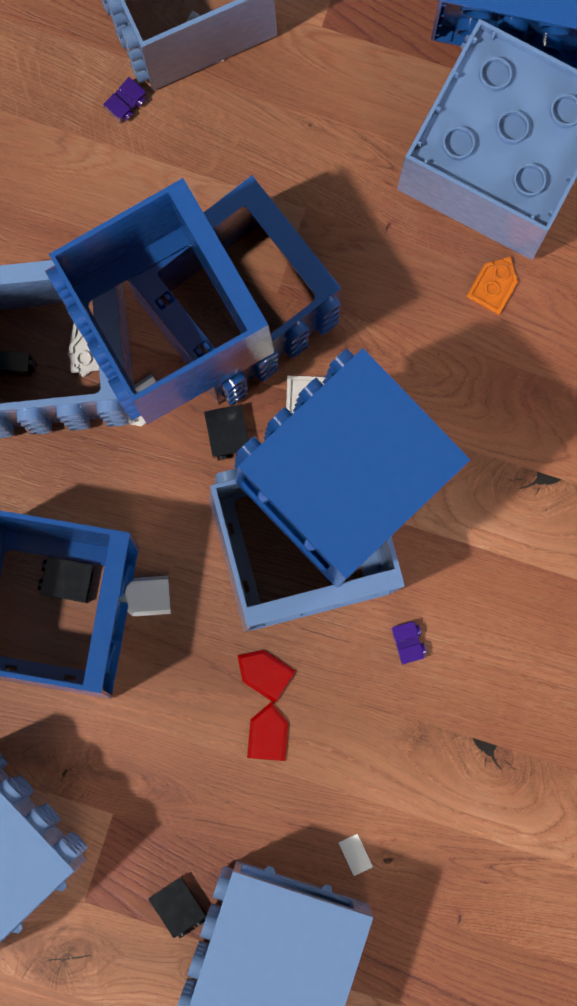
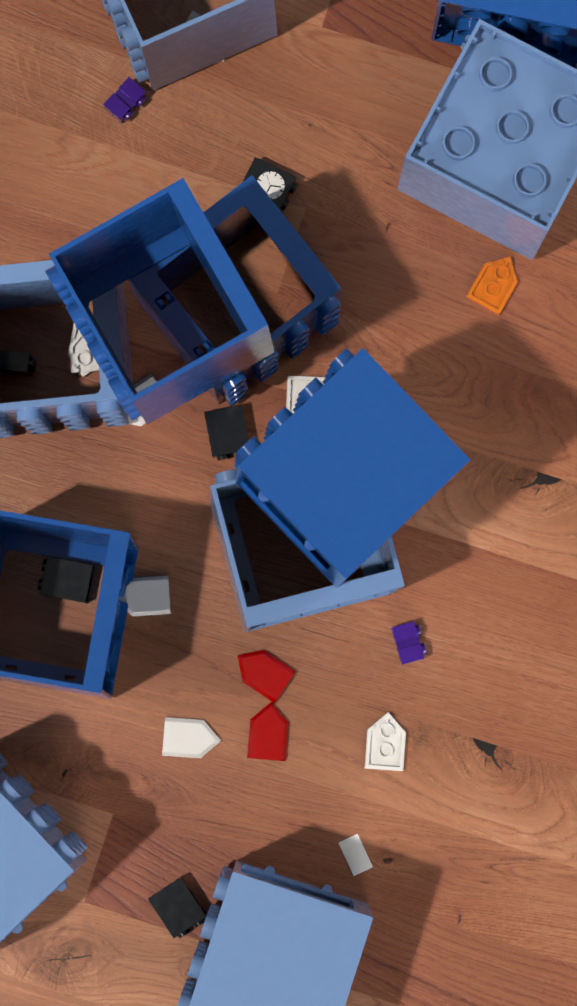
(187, 738): none -> white tile
(274, 181): none -> brick
(385, 745): none -> white tile

